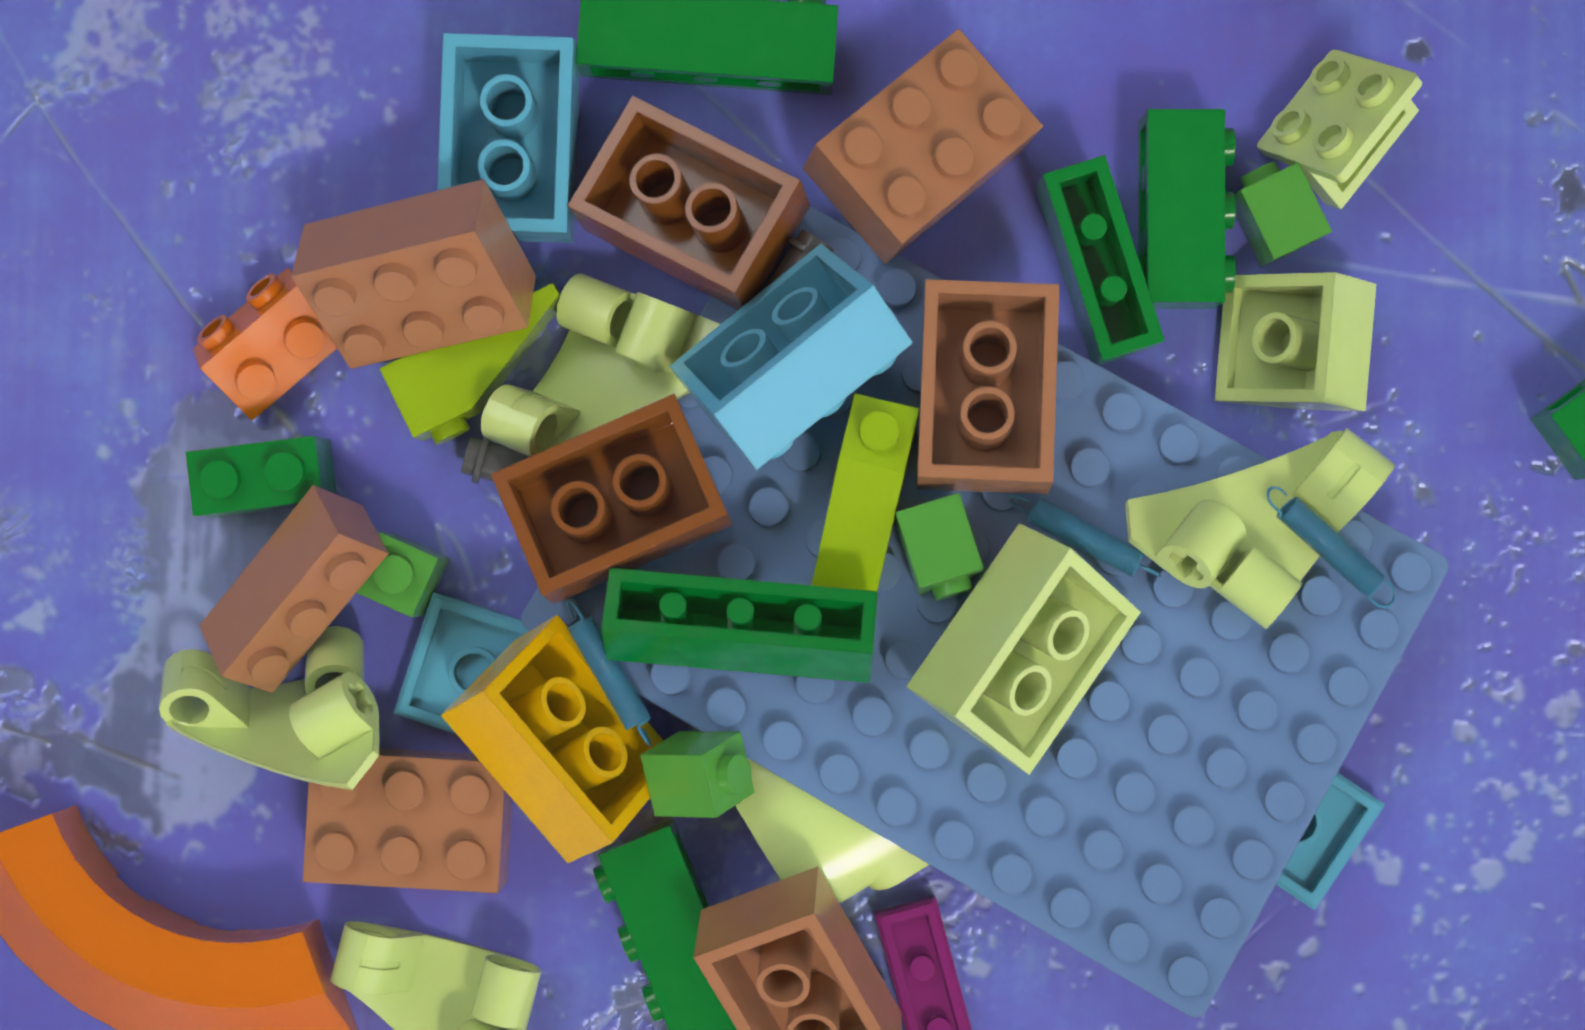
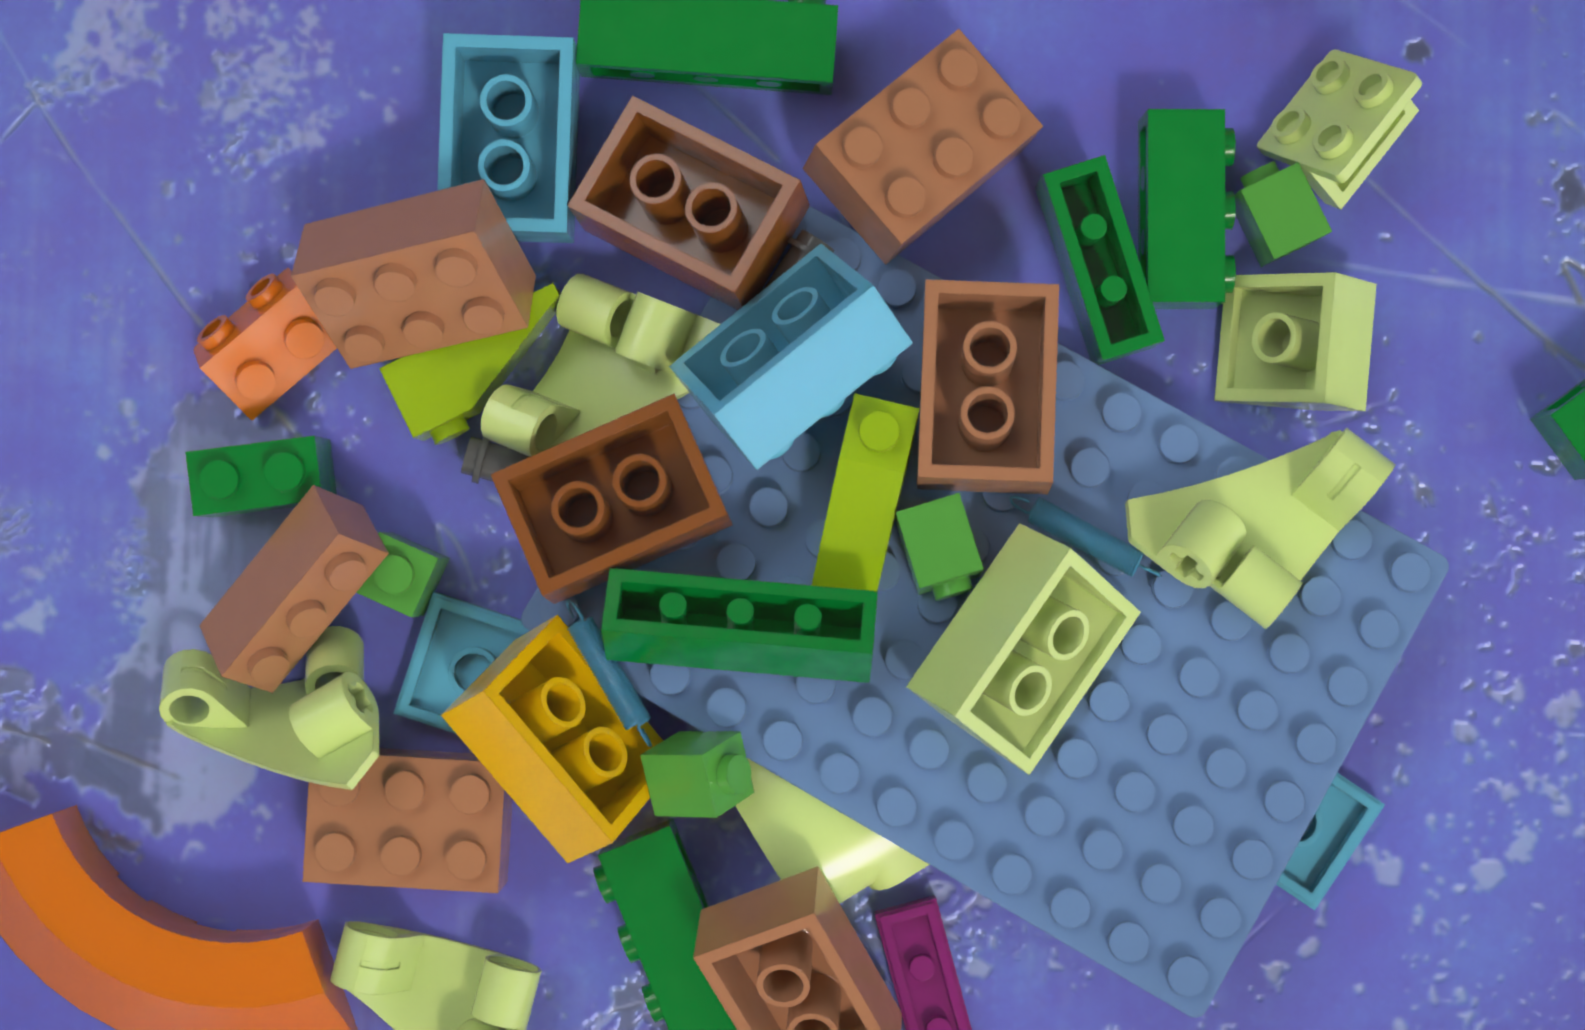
(1331, 547): dark azure piece -> none

